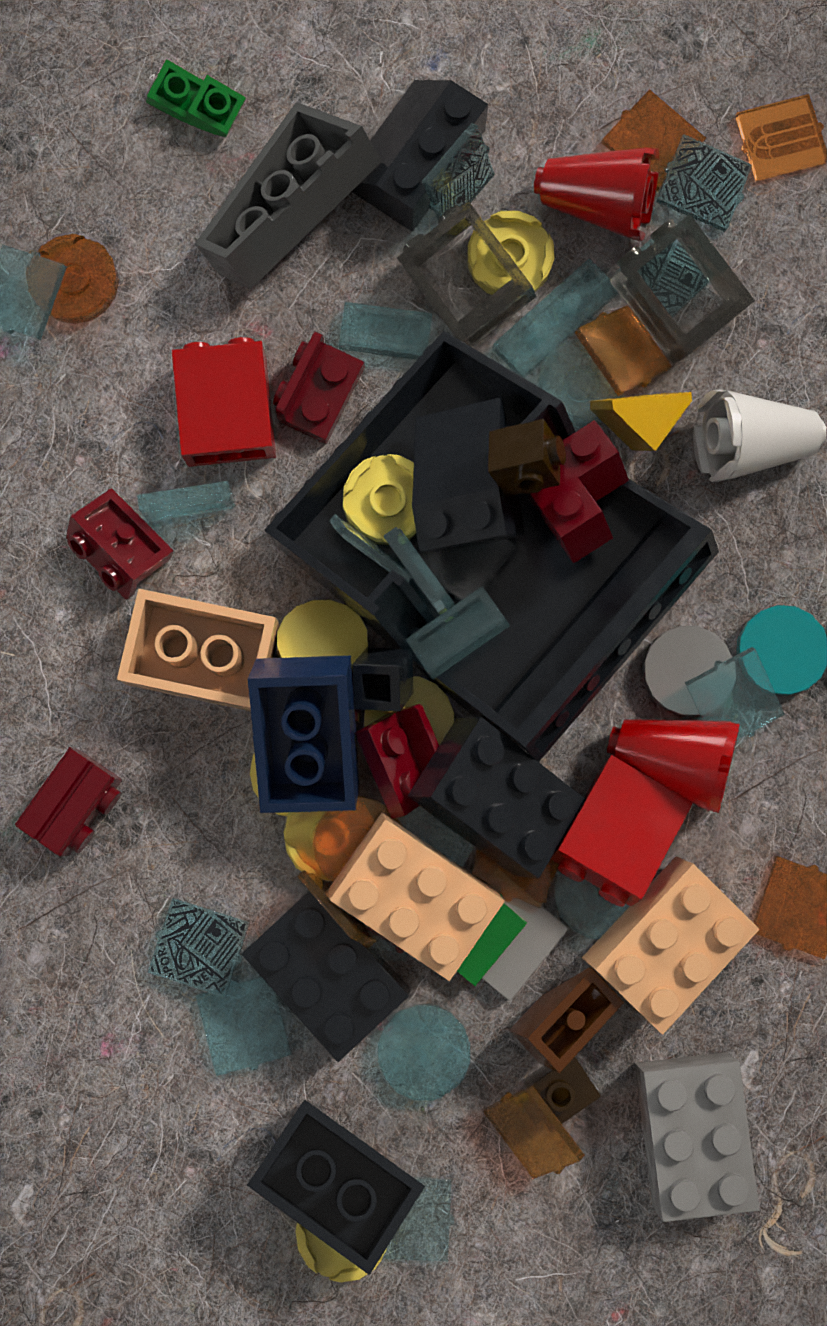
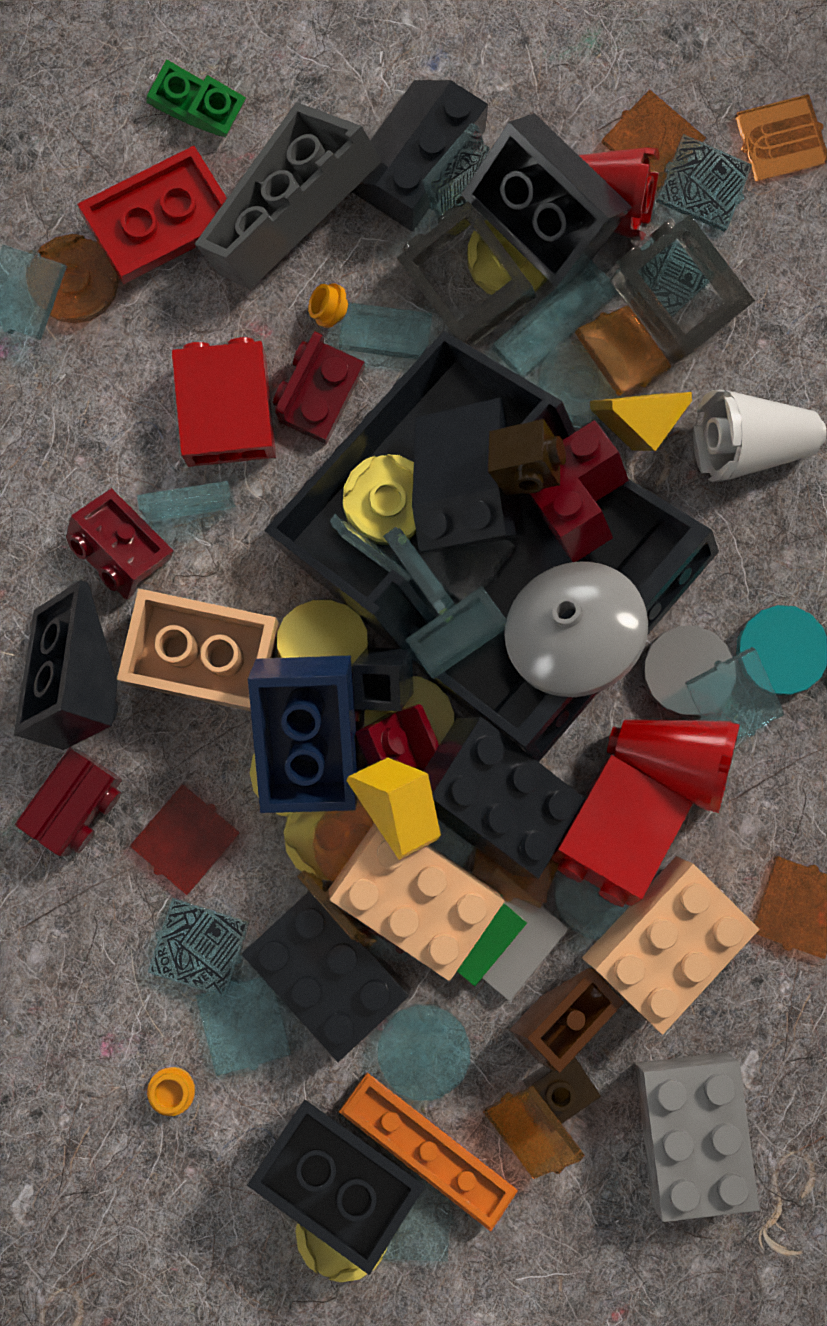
(67, 673): none -> black slope
(154, 213): none -> red plate
(171, 1091): none -> light orange plate
(185, 839): none -> clear red piece
(328, 304): none -> light orange plate
(399, 804): none -> yellow slope
(428, 1151): none -> orange tile
(545, 199): none -> black brick
(589, 648): none -> light grey dish

